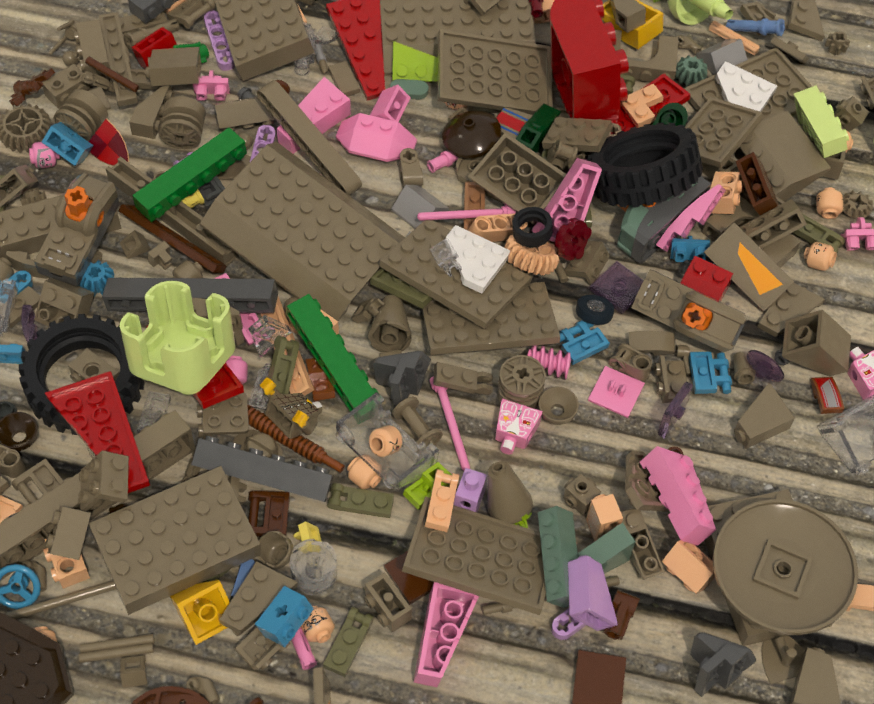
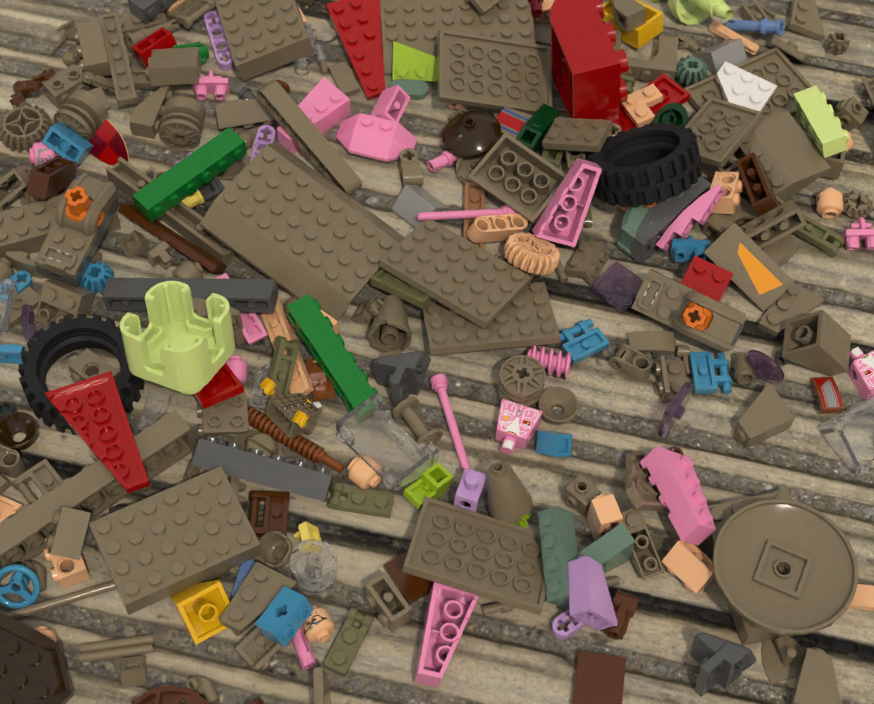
(50, 177): none -> reddish brown brick
(104, 479): dark tan bracket -> none
(112, 74): reddish brown bar -> none
(265, 332): clear wing -> none
(385, 441): light nougat head -> none
(441, 501): light nougat plate -> none
(445, 256): clear plate -> none
(462, 379): dark tan hinge -> none
(477, 257): white plate -> none
(532, 239): black tyre -> none
(554, 443): none -> dark azure panel
(561, 155): dark tan piece -> none
(572, 239): dark red plate -> none
(595, 309): black bush -> none
(616, 391): bright pink piece -> none
(820, 256): light nougat head -> none

